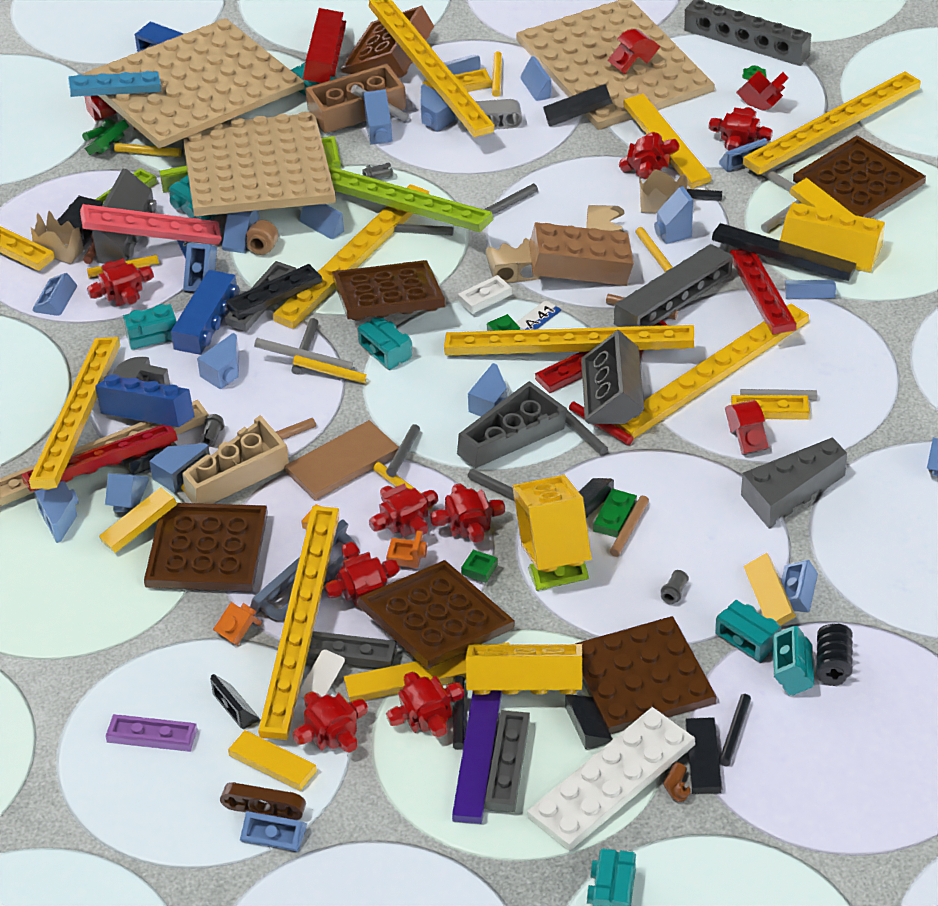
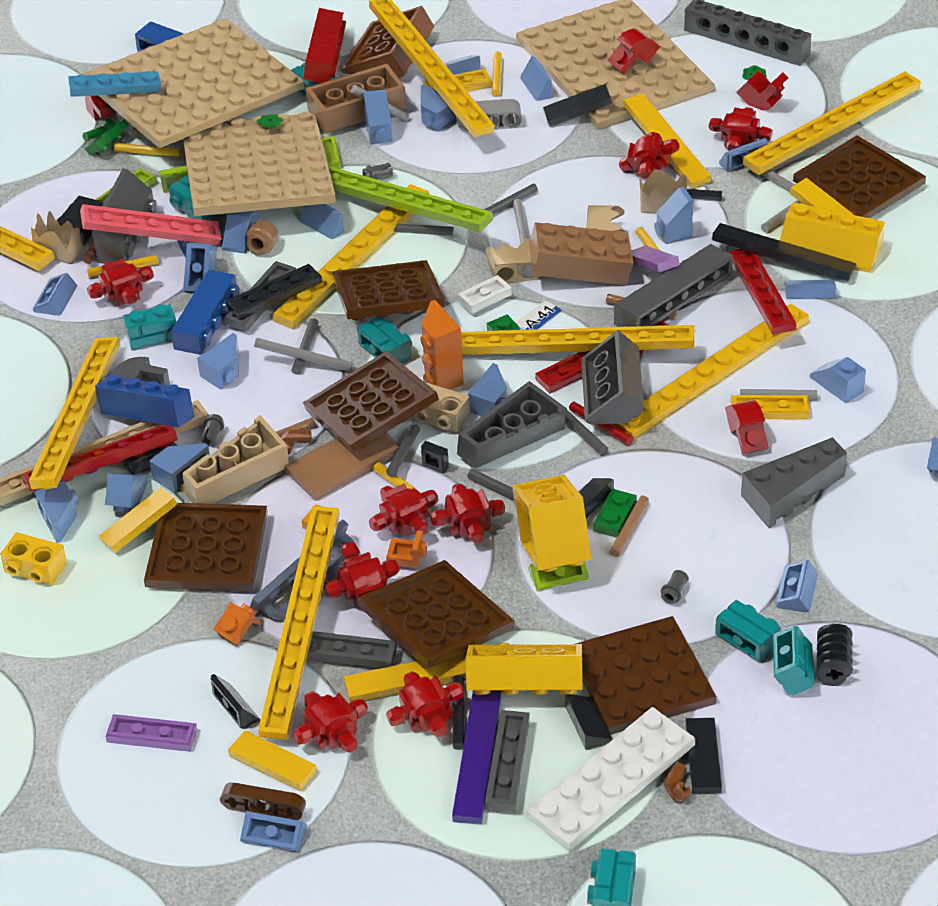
(33, 558): none -> yellow brick
(270, 121): none -> green plant
(292, 436): none -> dark orange arm
(322, 674): white sticker -> none
(329, 369): yellow bar -> none
(370, 401): none -> reddish brown plate
(434, 456): none -> black tile
(441, 348): none -> orange slope
(446, 413): none -> tan brick
(479, 566): green plate -> none
(520, 220): none -> light grey bar
(654, 259): none -> medium lavender tile
(734, 730): black bar -> none
(769, 589): yellow tile -> none
(841, 378): none -> medium blue slope

